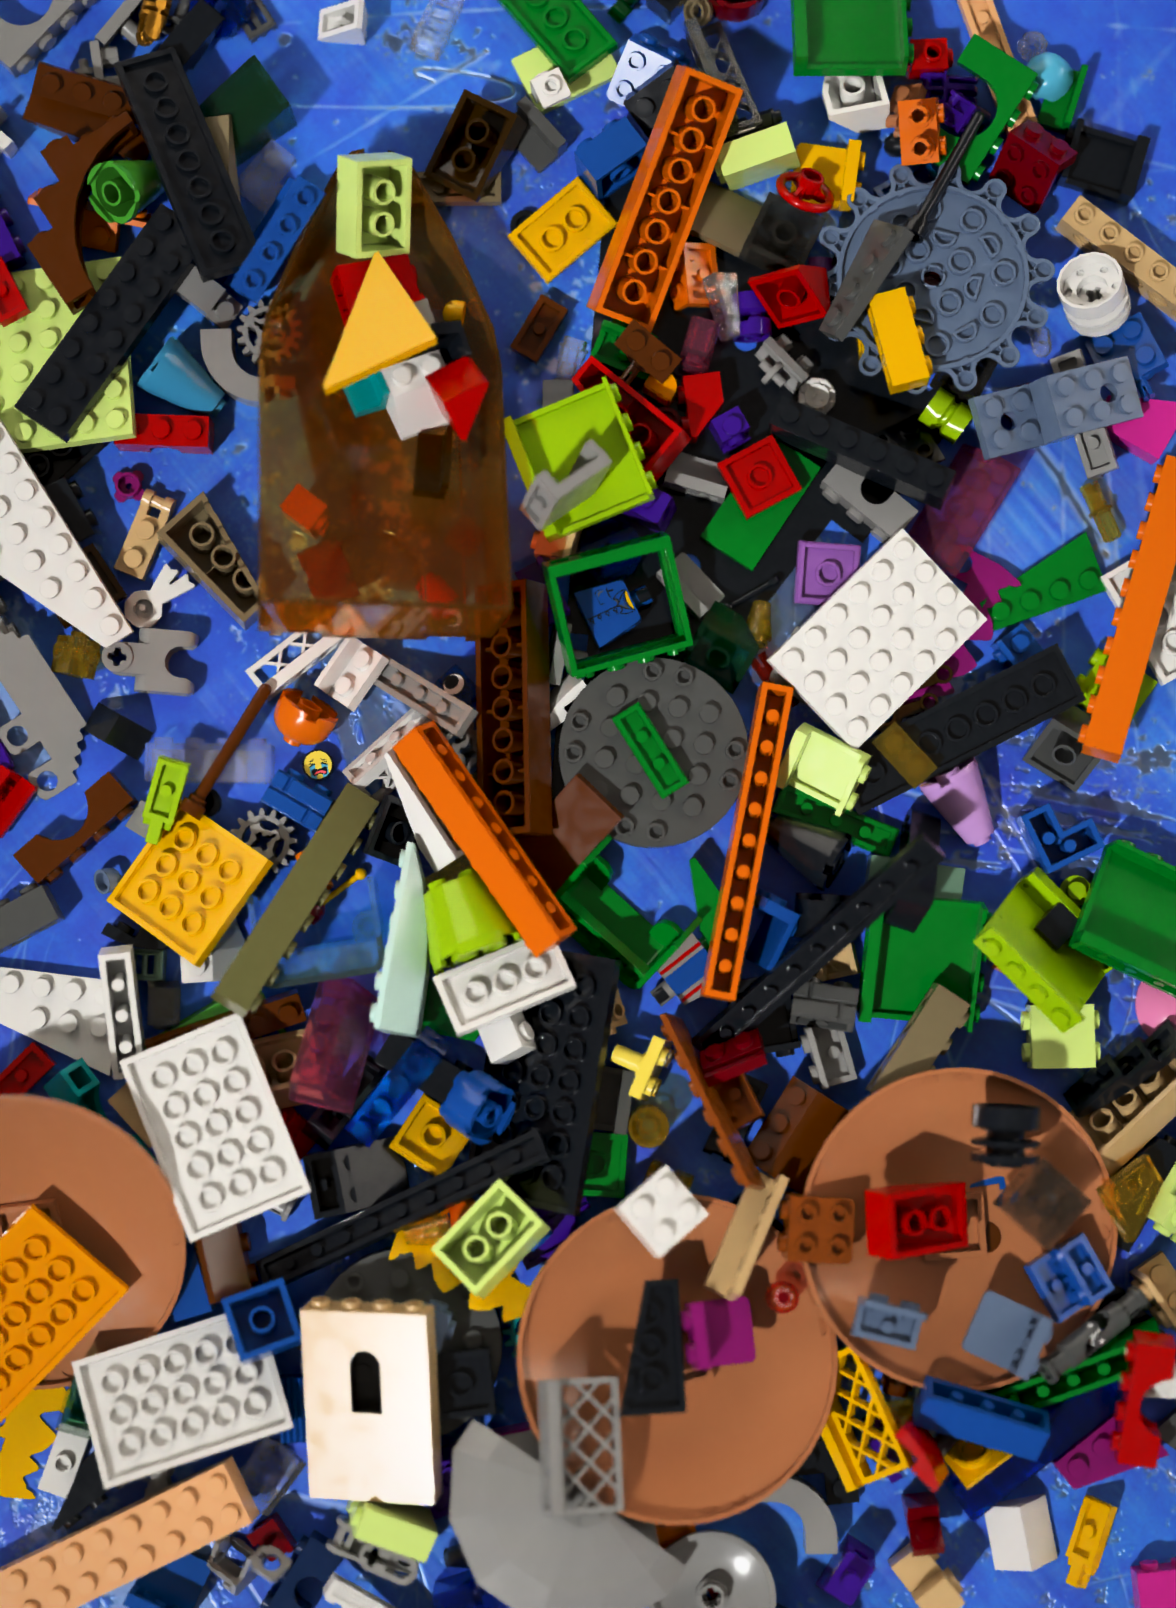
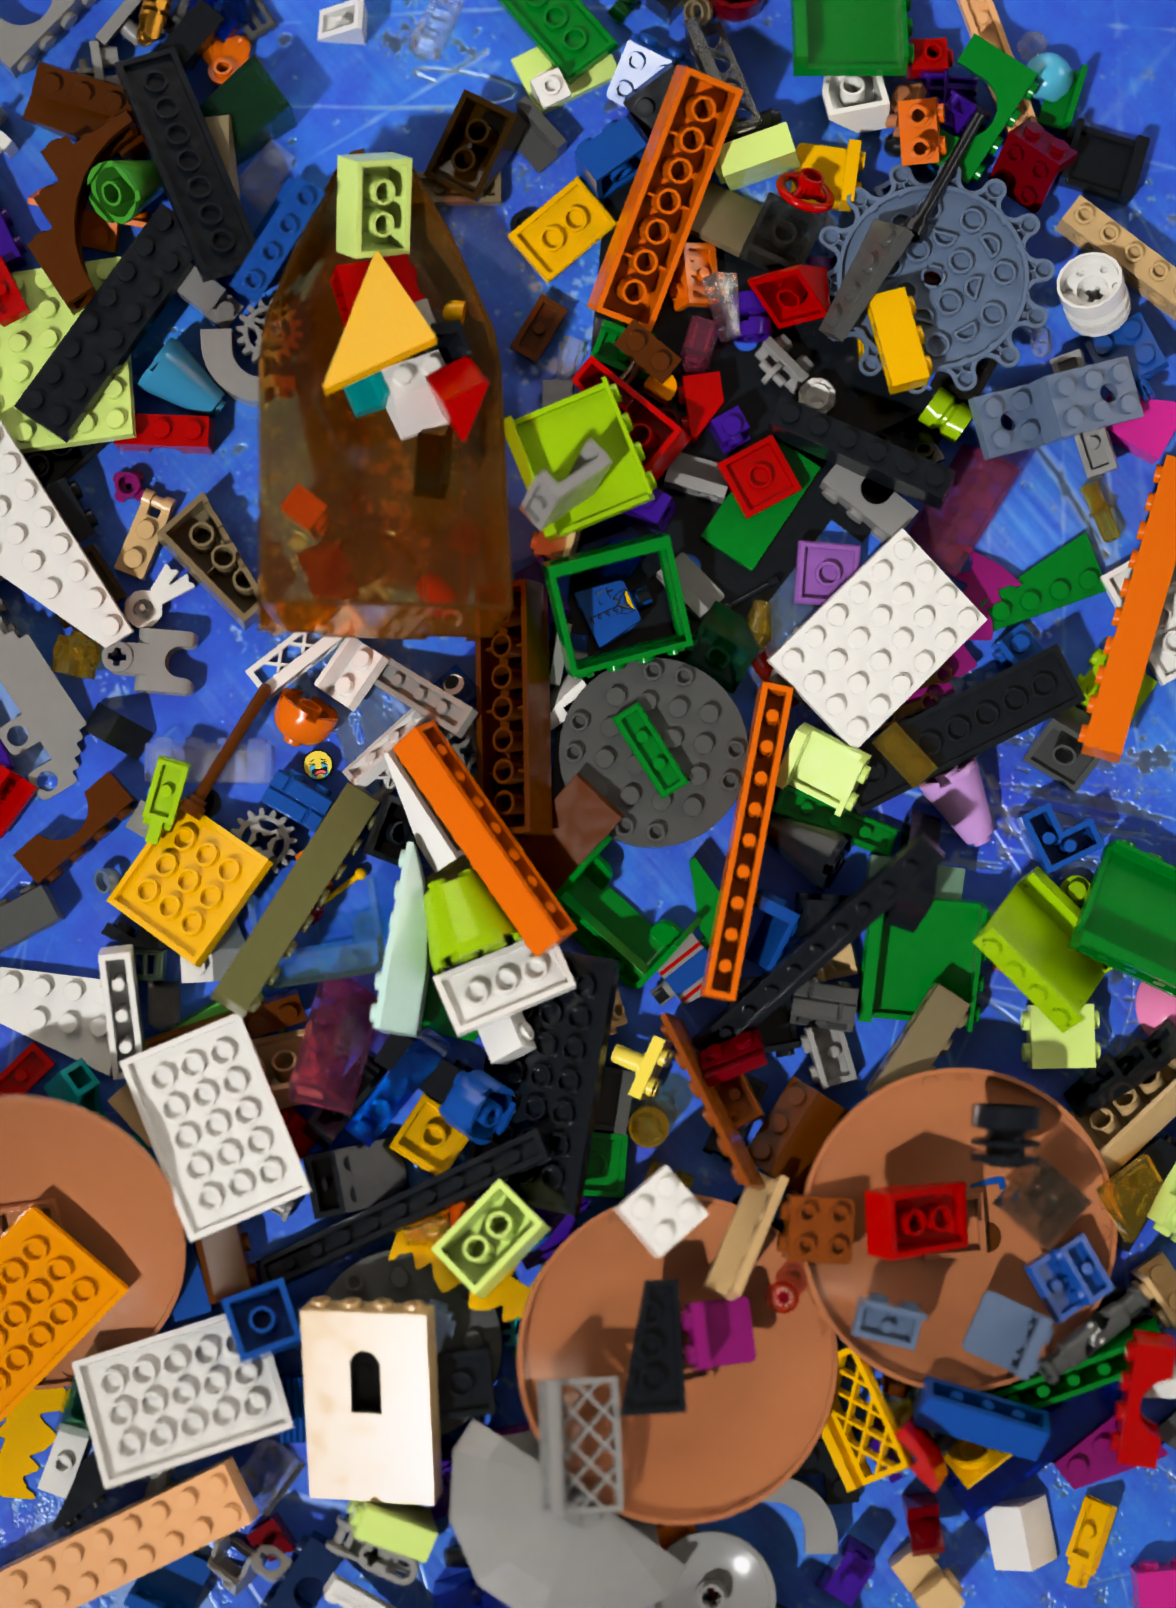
(226, 56): none -> orange plate
(1056, 925): black slope -> none

